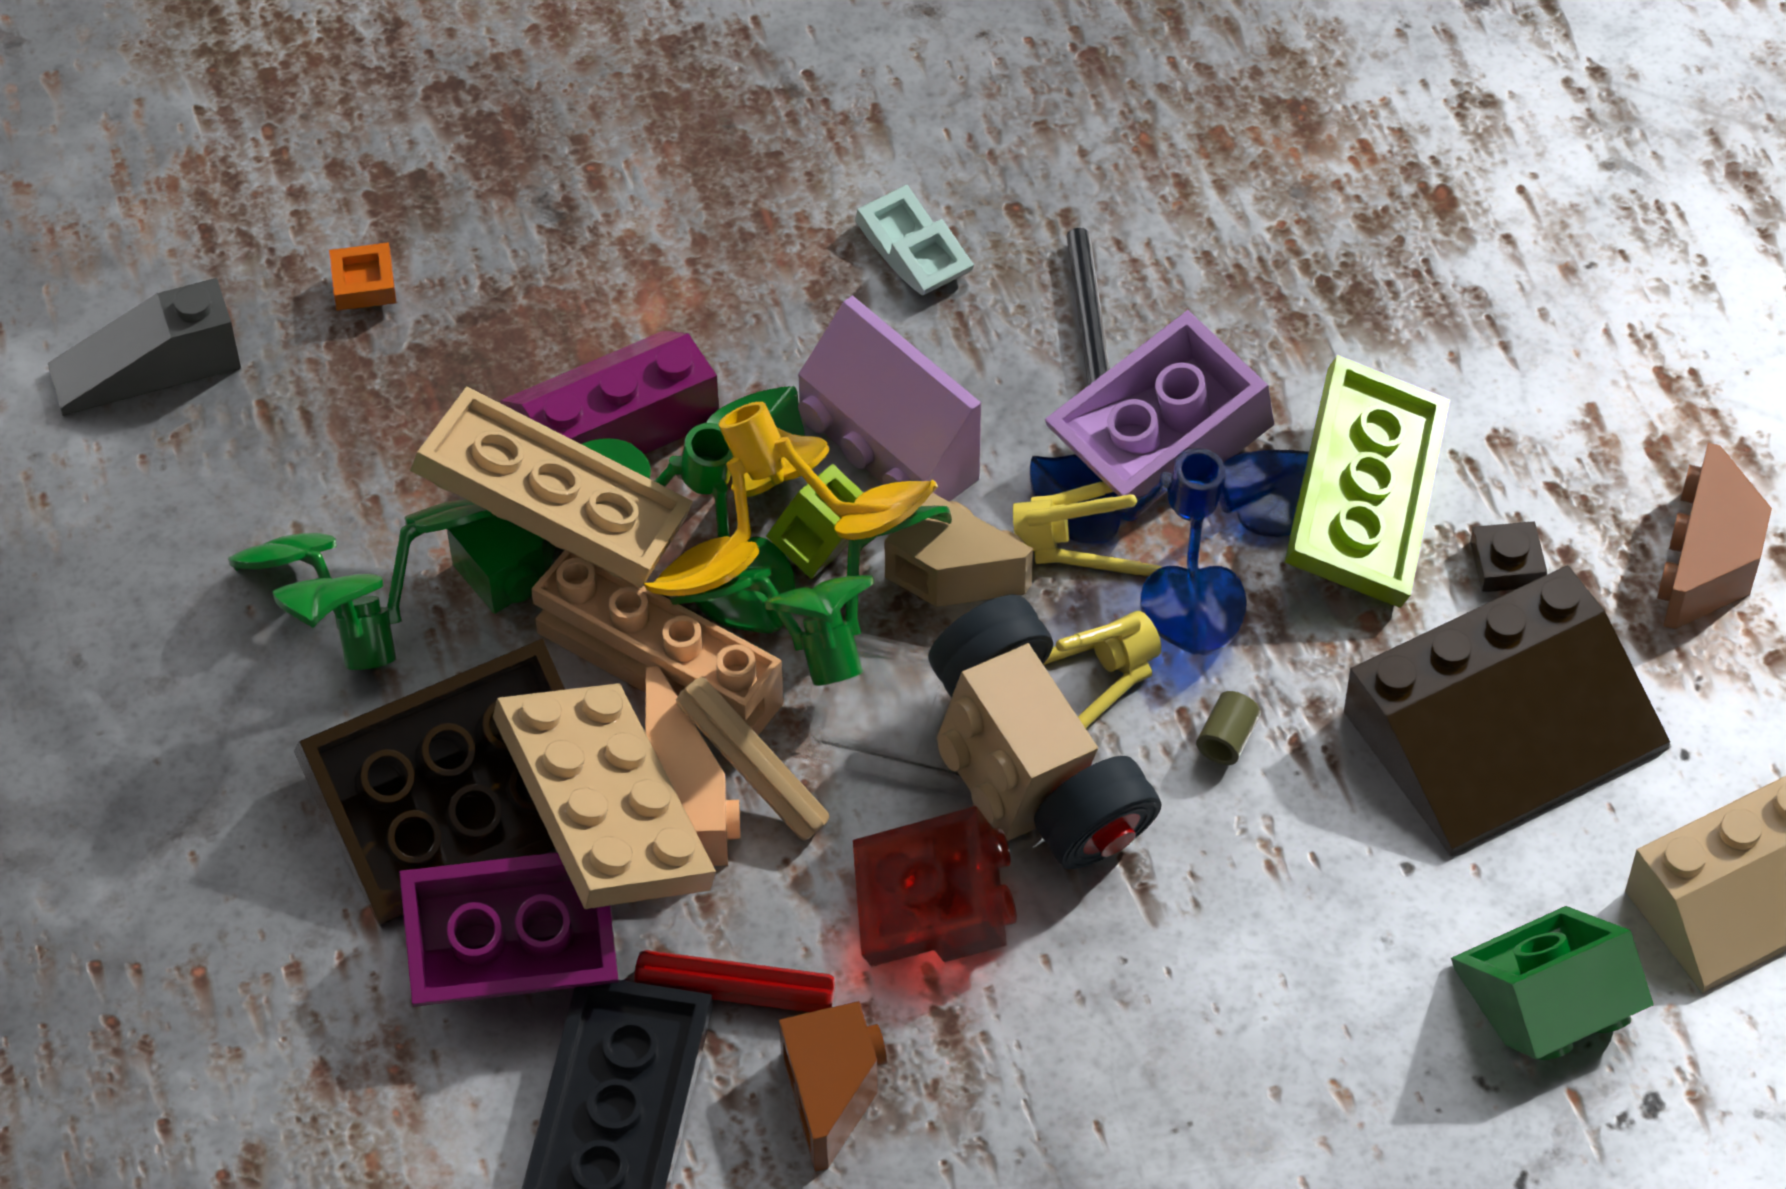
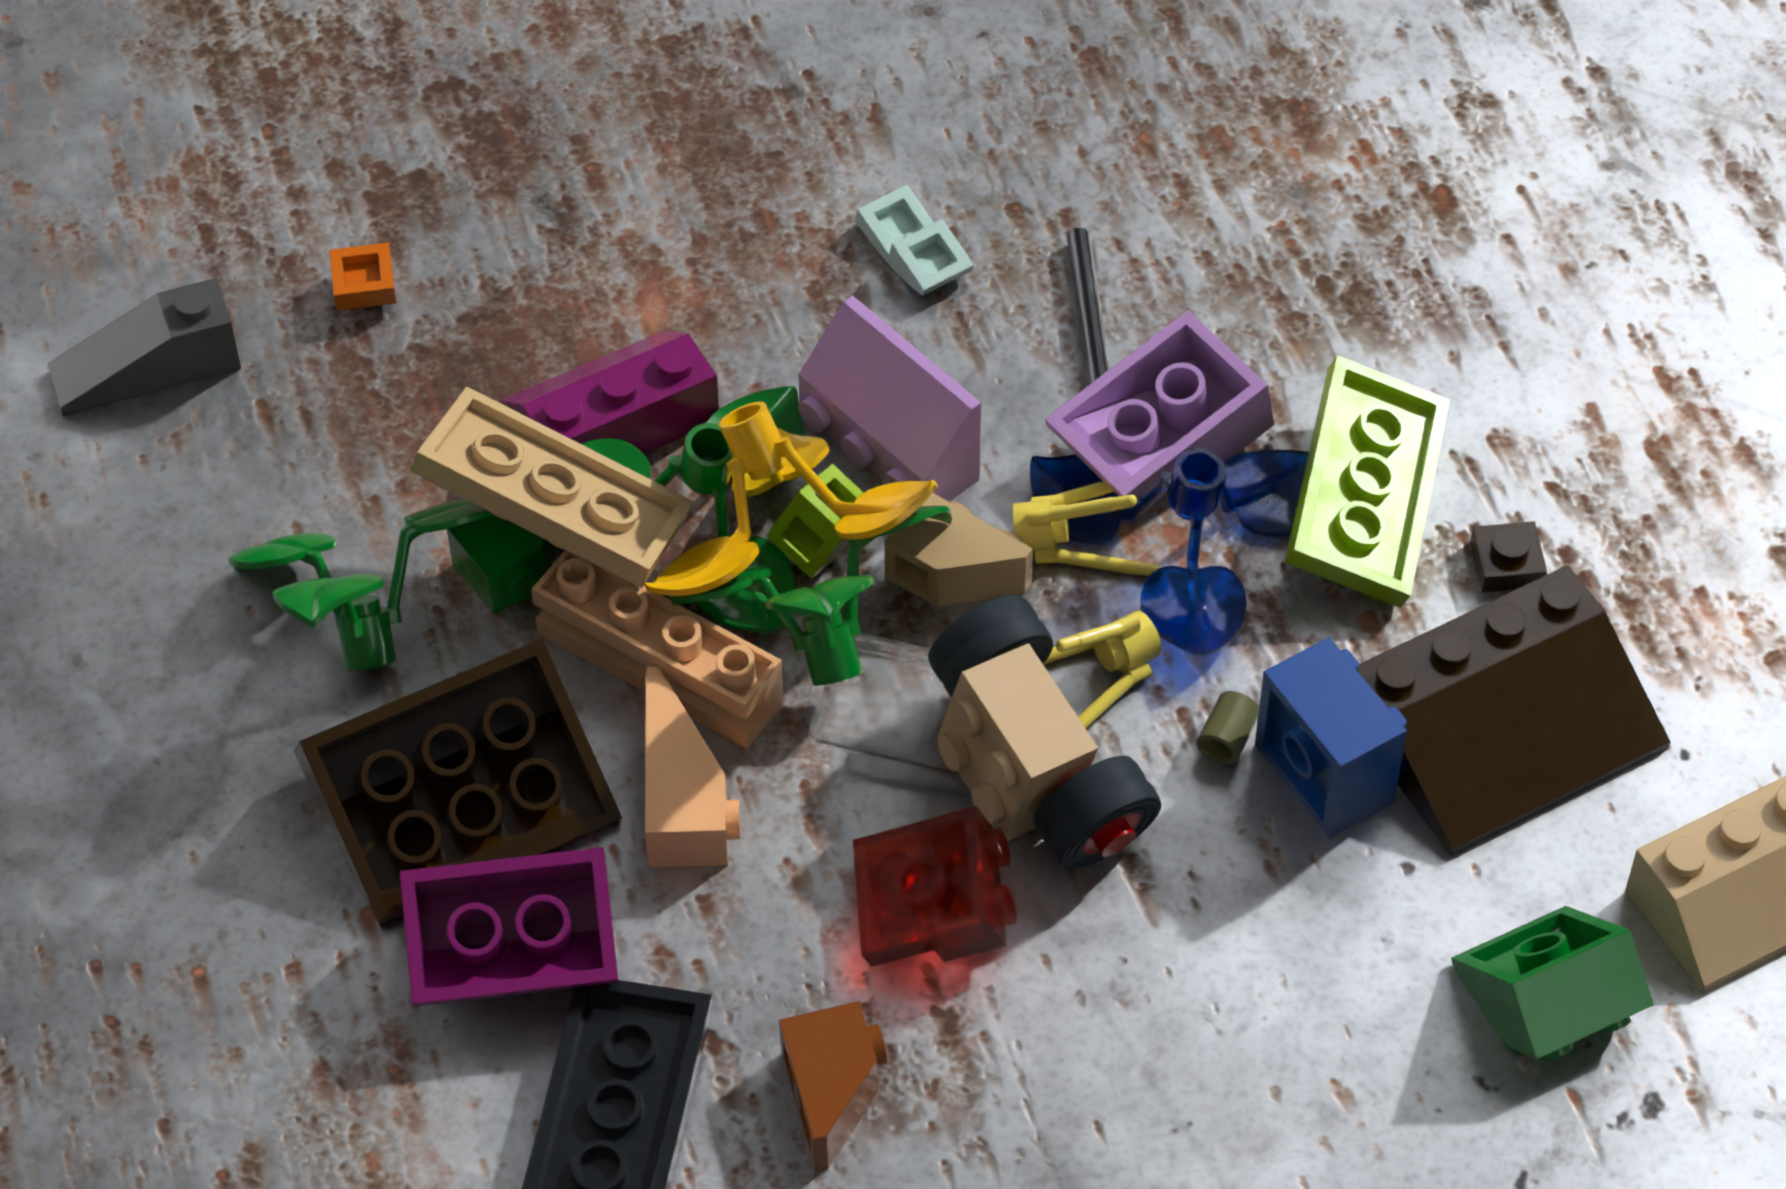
(603, 795): tan plate -> none
(737, 981): red axle -> none
(752, 758): tan axle -> none
(1330, 736): none -> blue container
(1717, 541): nougat slope -> none

